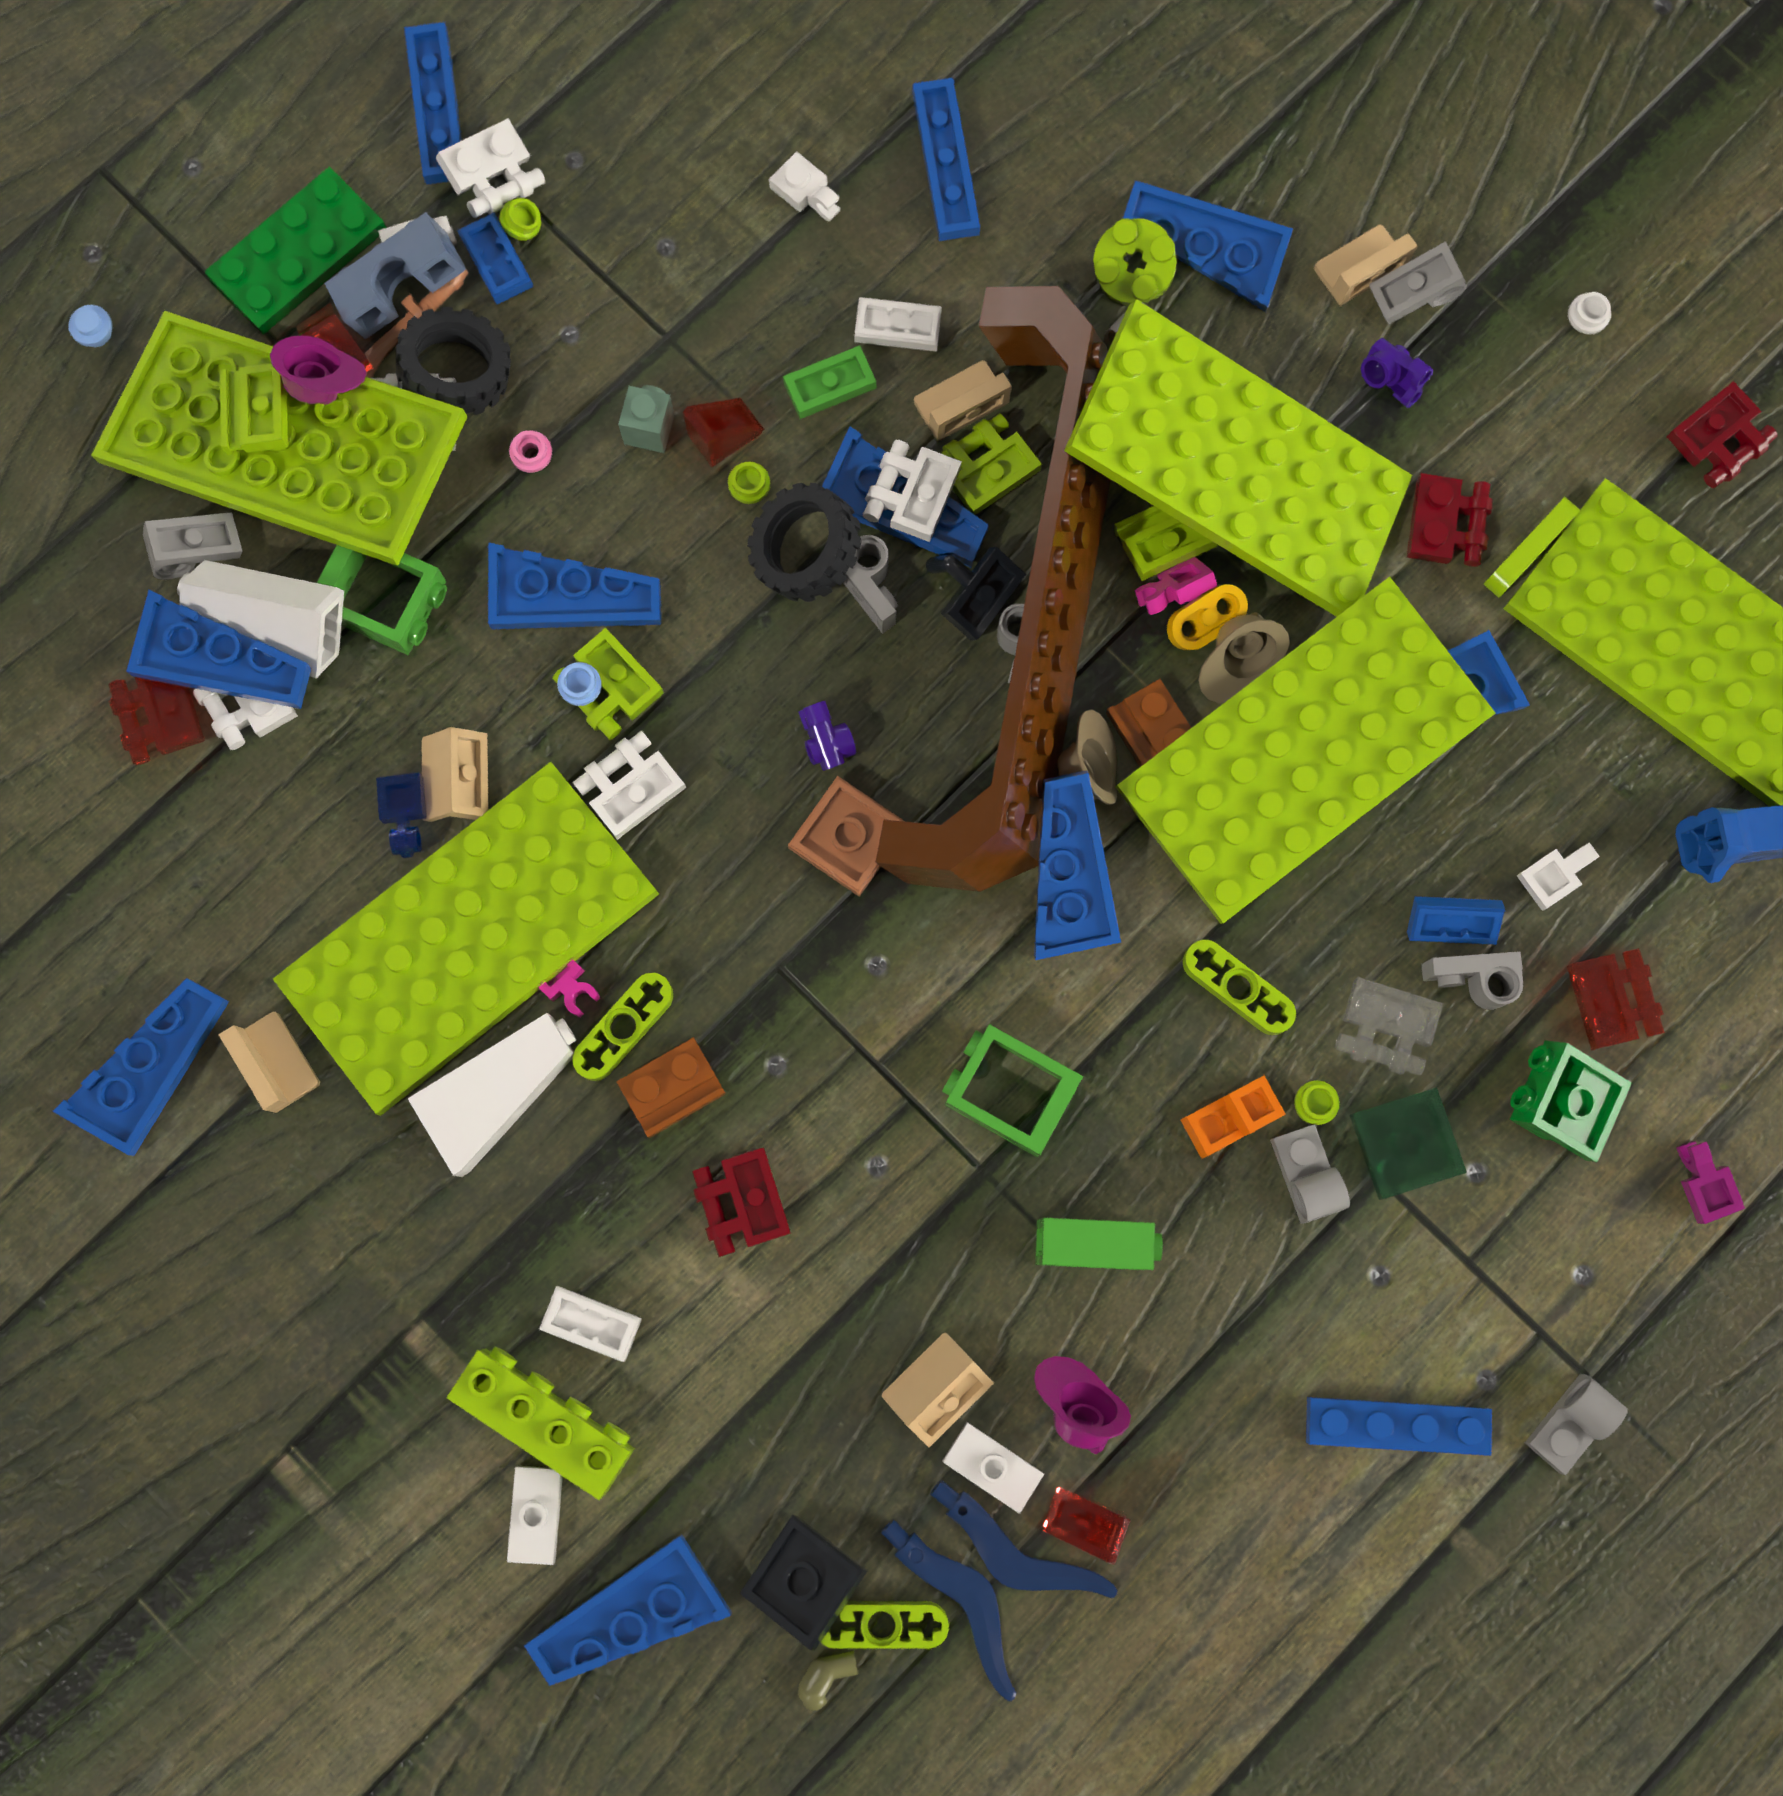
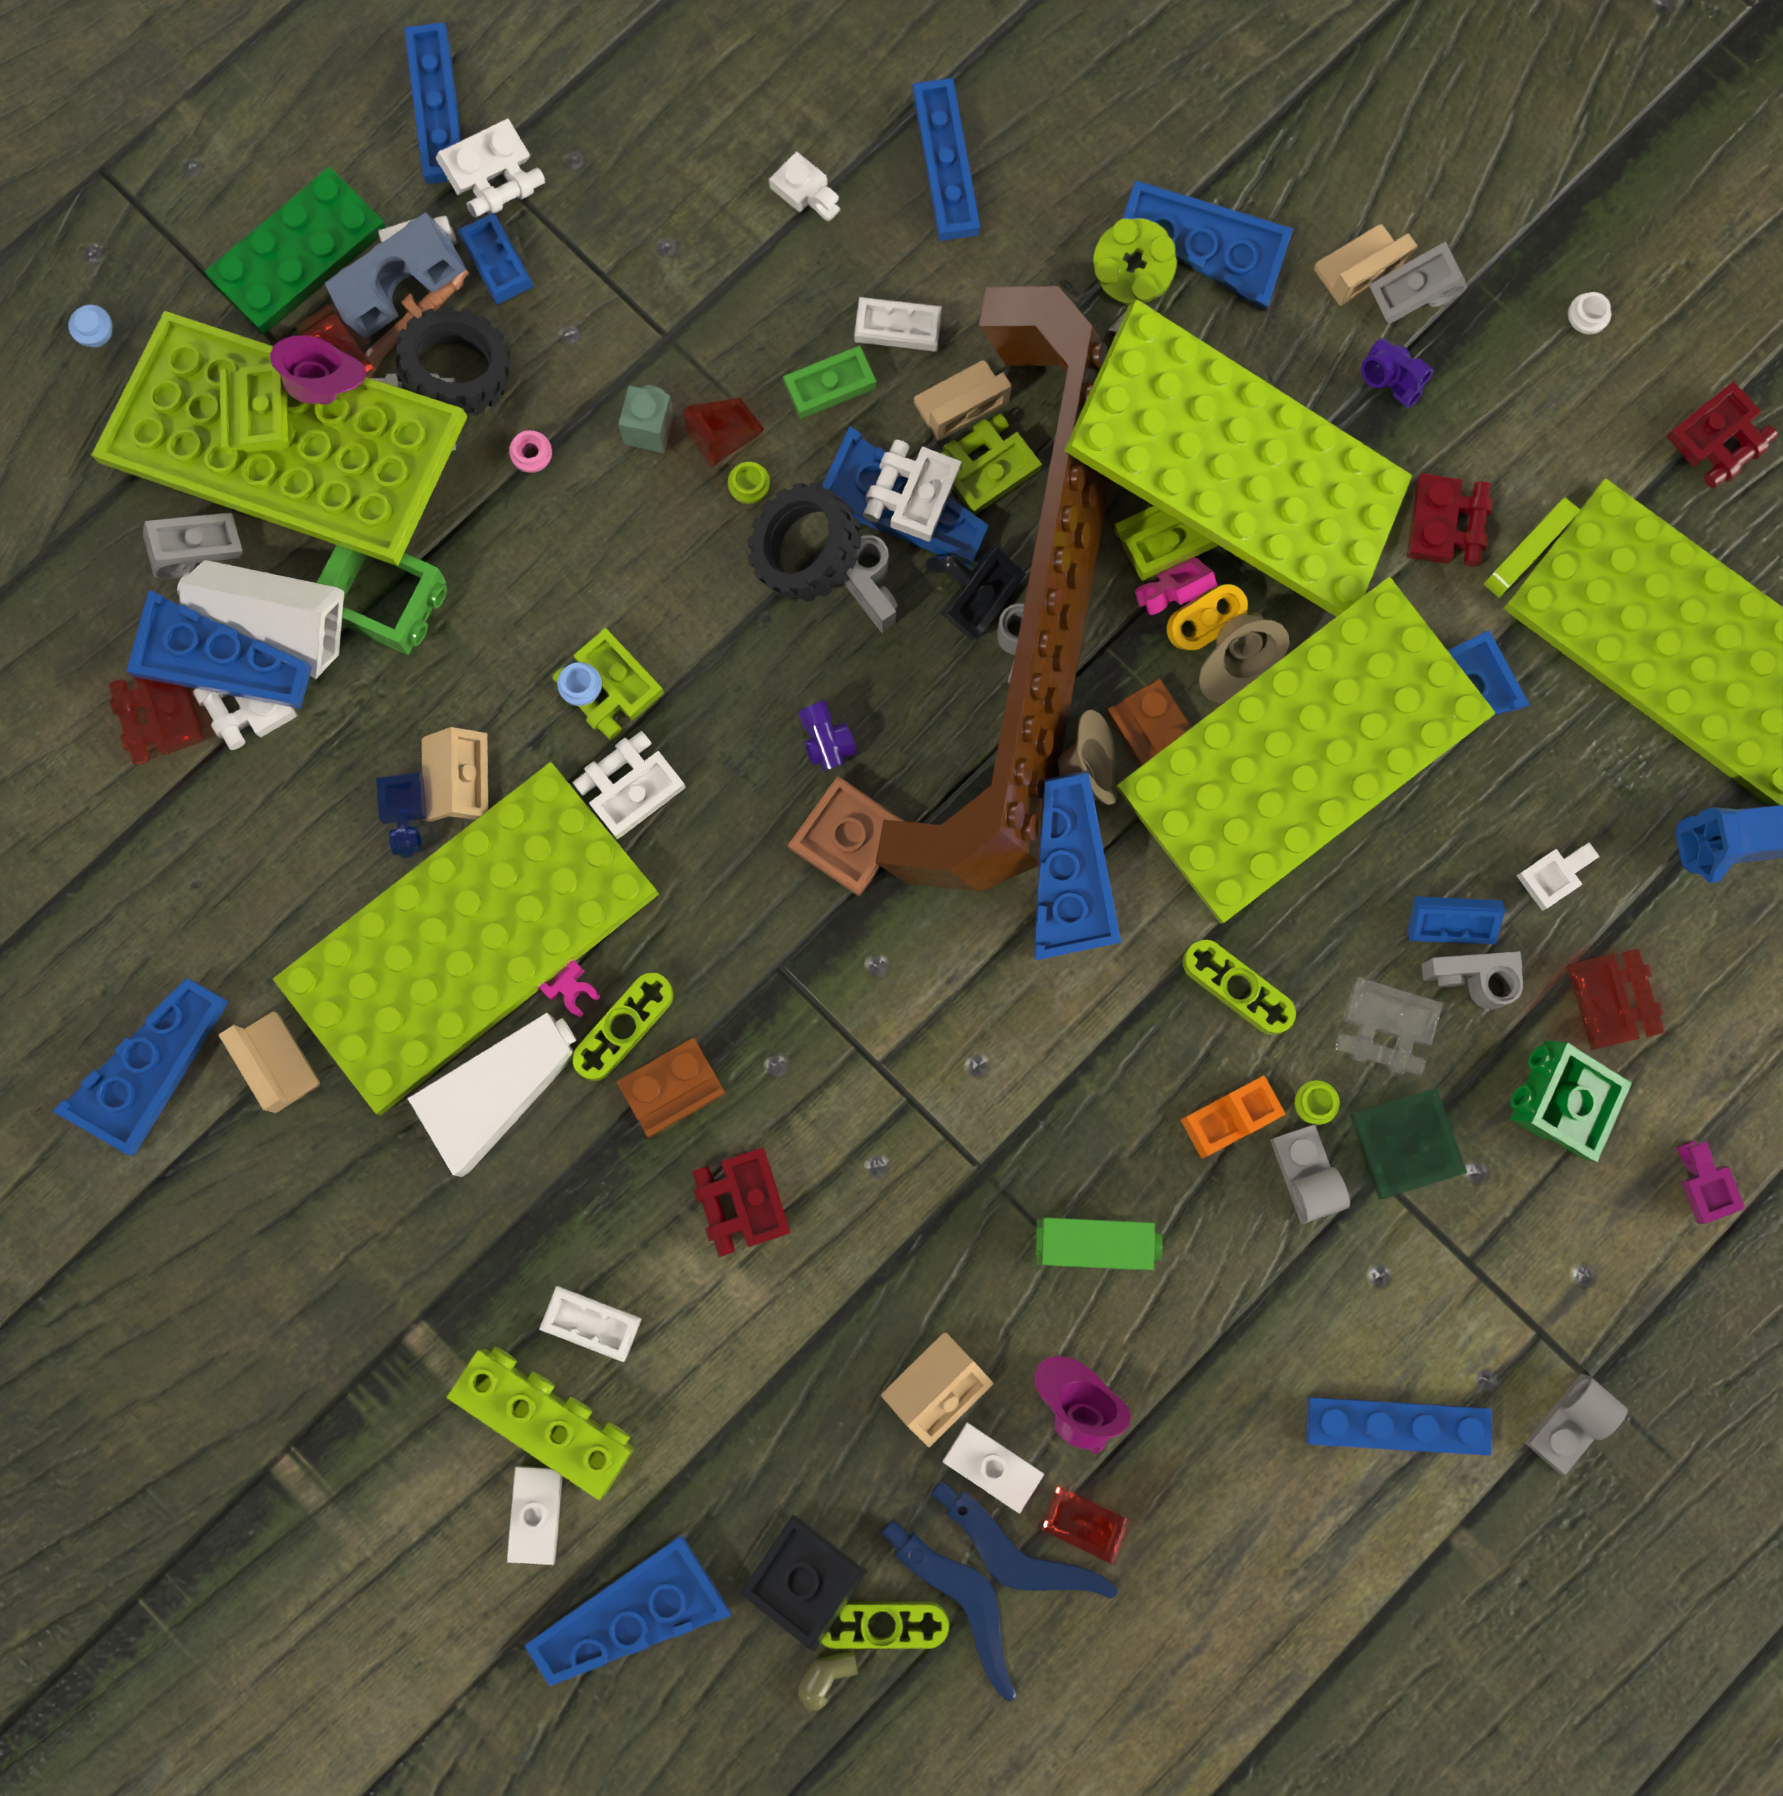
(520, 219): lime plate -> none
(556, 593): blue wing -> none
(1050, 1115): bright green window -> none

